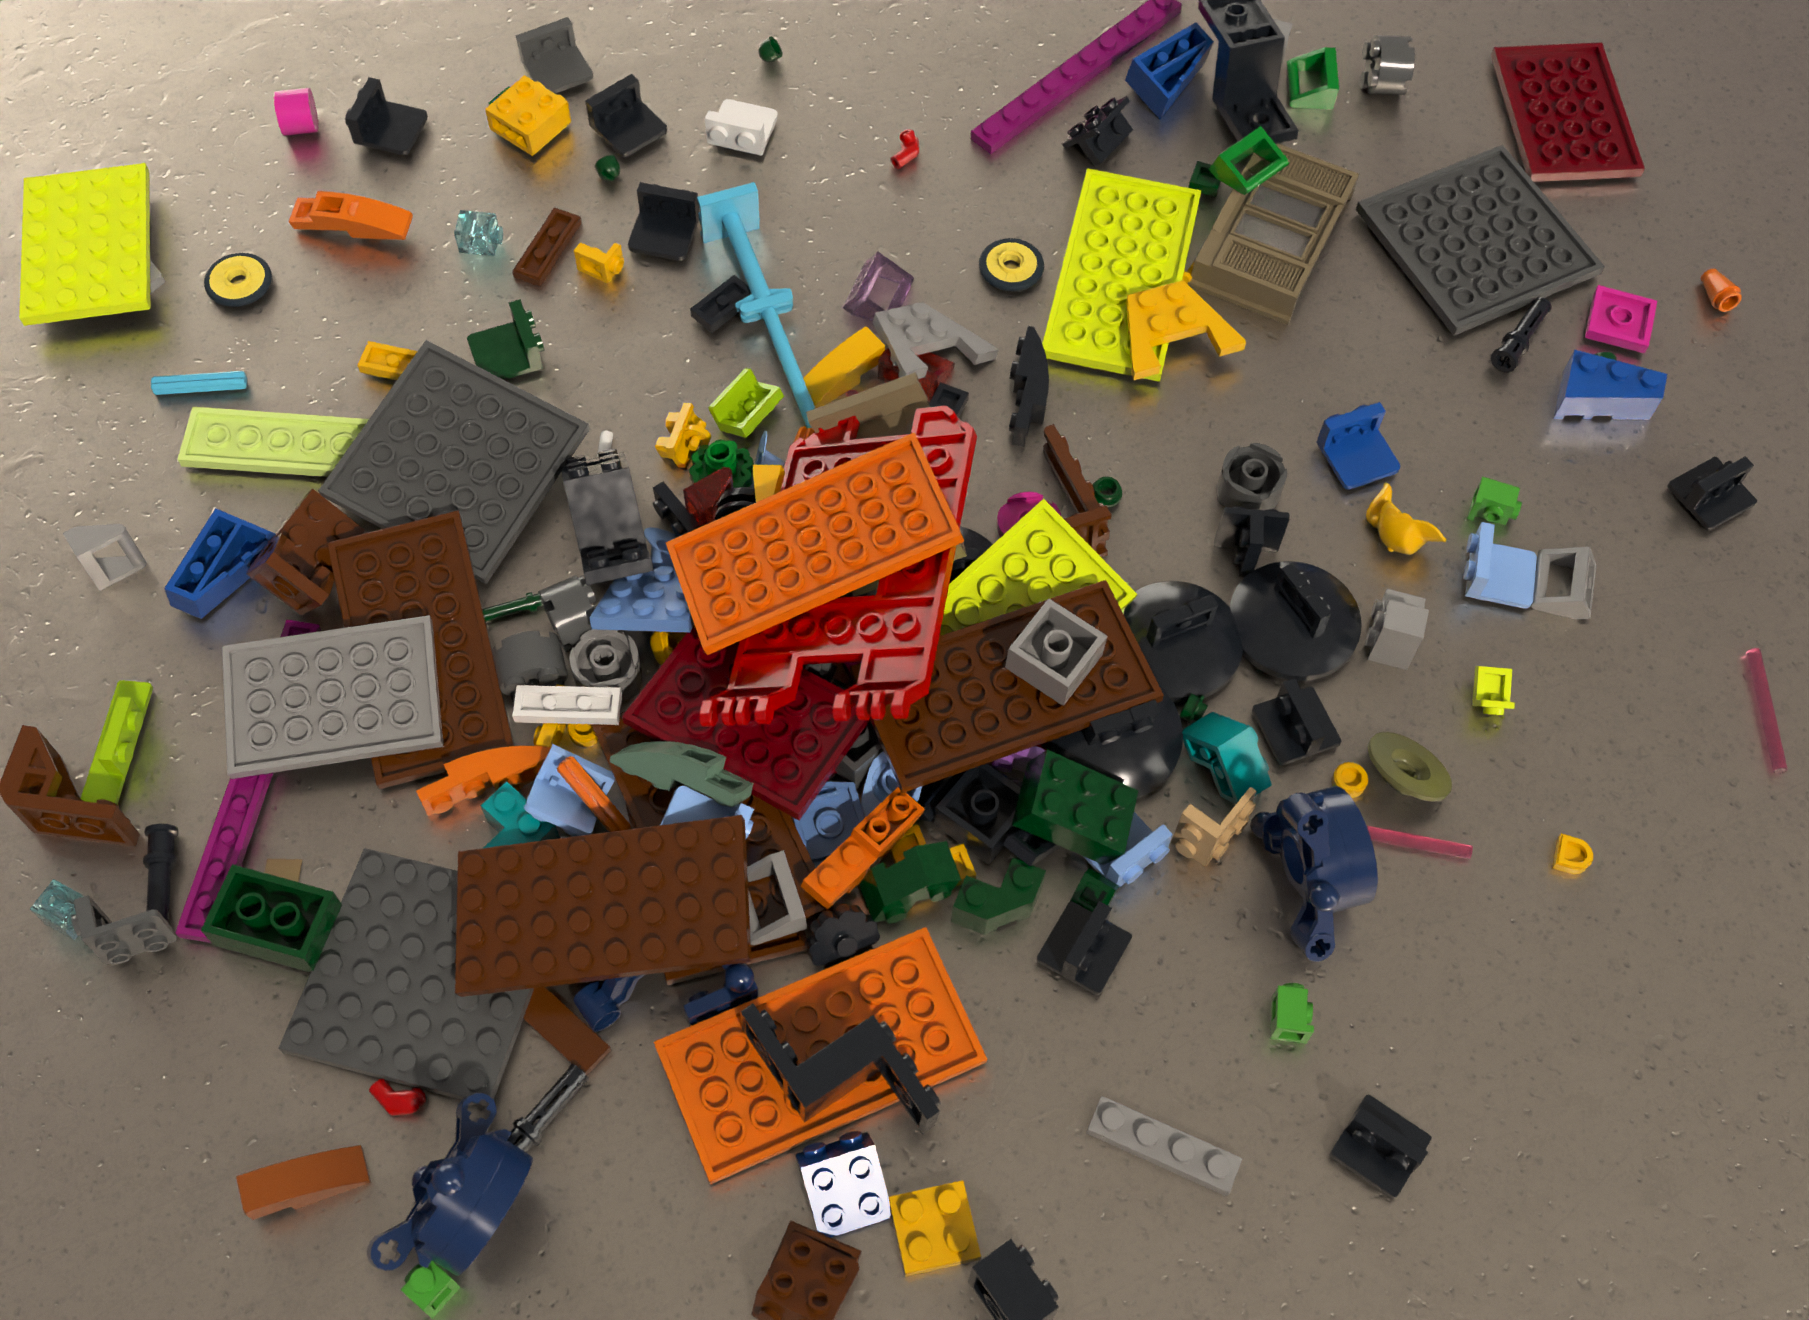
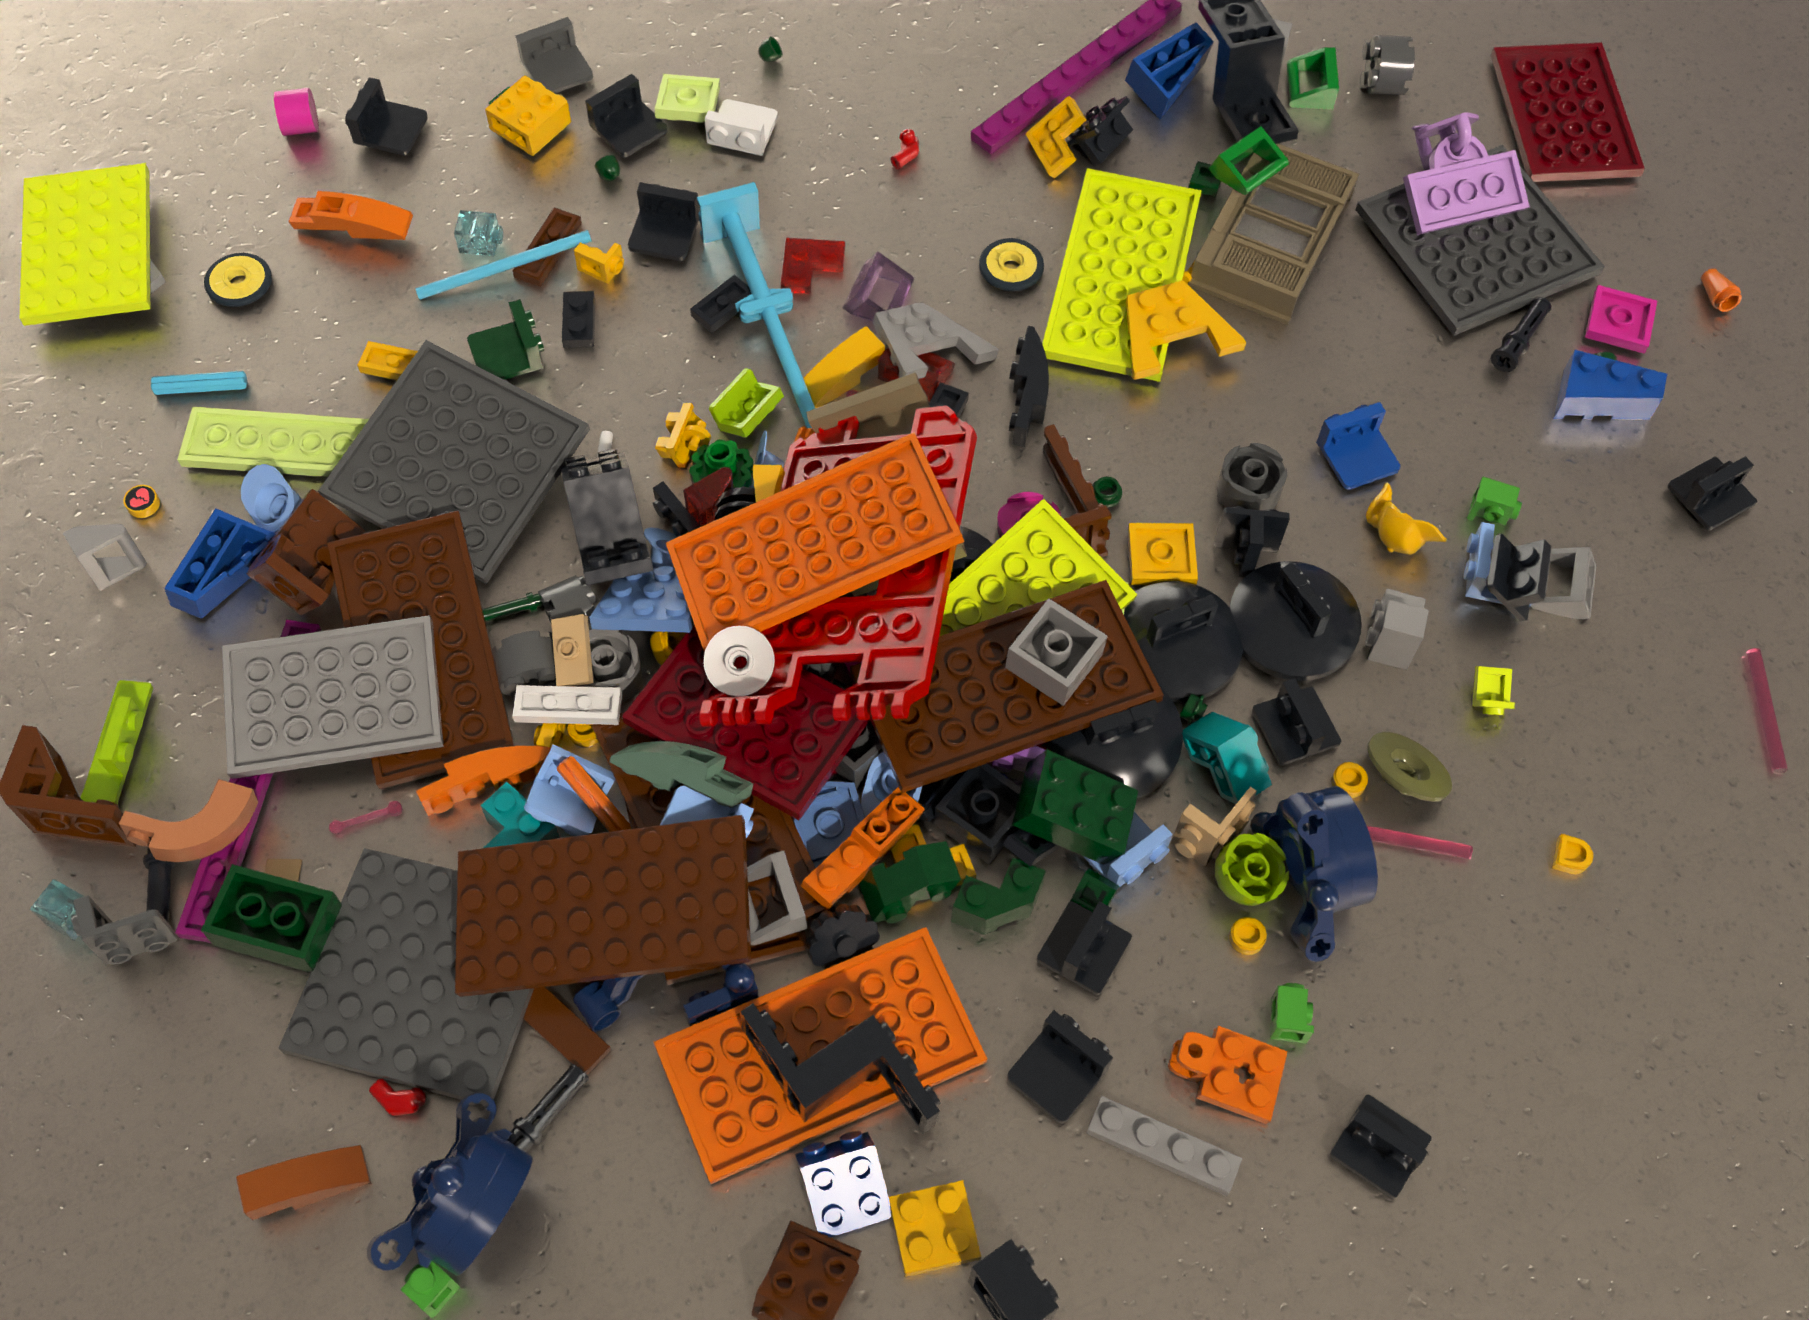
(141, 501): none -> tile
(200, 835): none -> nougat arch
(268, 497): none -> light blue piece
(394, 808): none -> clear pink hinge
(503, 265): none -> medium azure piece
(572, 651): none -> tan plate
(578, 319): none -> black plate
(686, 97): none -> yellowish green plate
(723, 651): none -> white dish
(806, 256): none -> clear red plate
(1050, 133): none -> yellow plate
(1060, 1067): none -> black bracket
(1162, 553): none -> yellow plate
(1213, 1065): none -> orange plate
(1247, 936): none -> yellow tile
(1251, 869): none -> lime cylinder
(1461, 178): none -> lavender plate
(1518, 574): none -> black bracket

